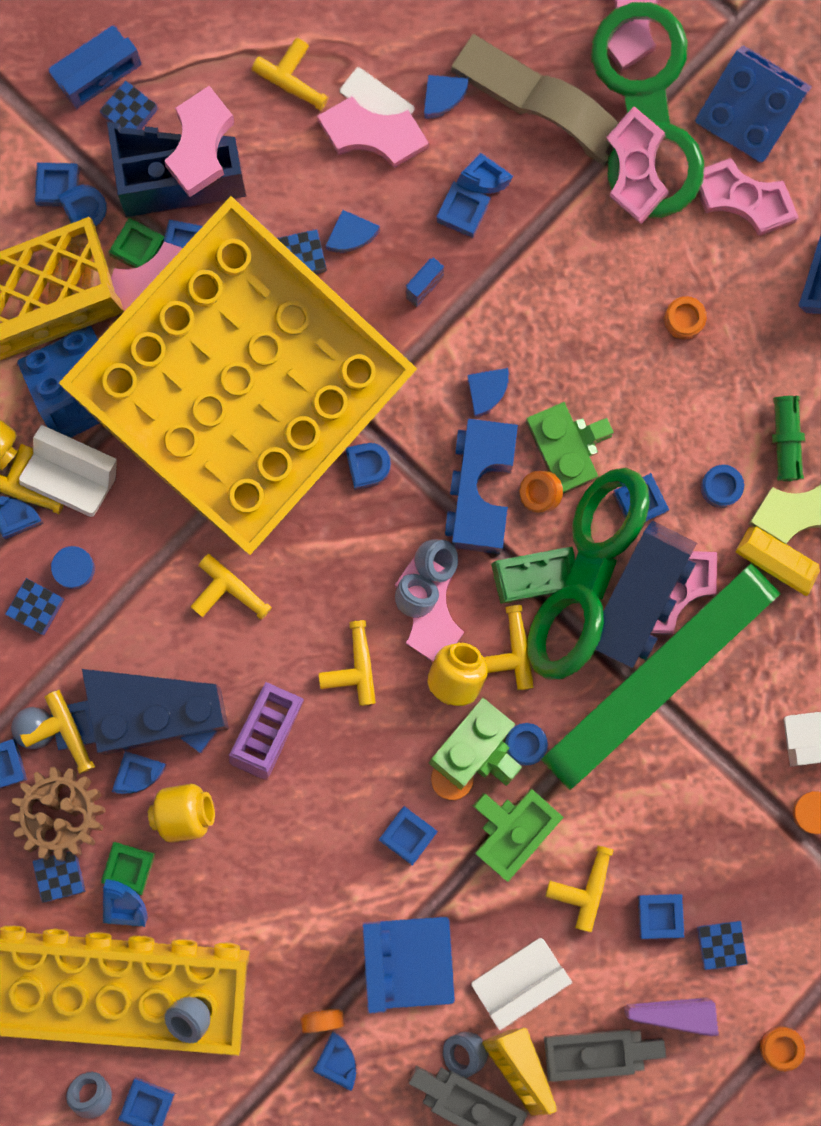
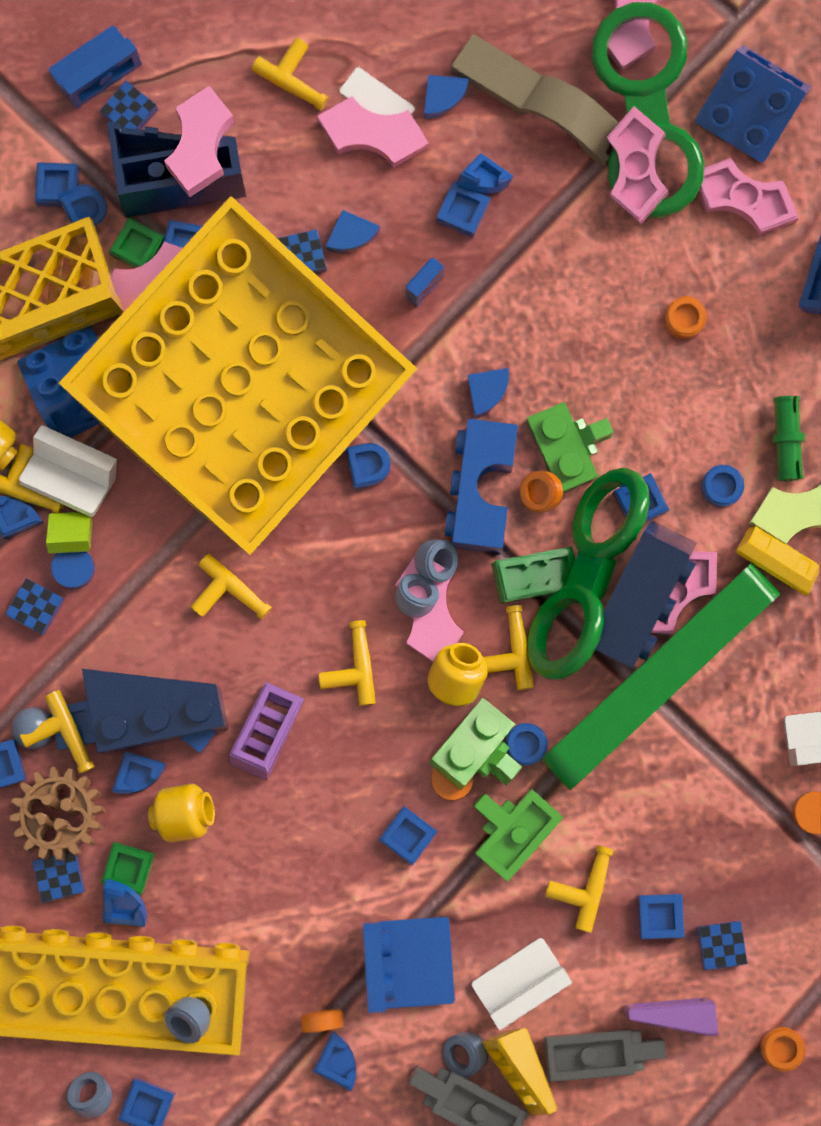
(69, 532): none -> lime tile

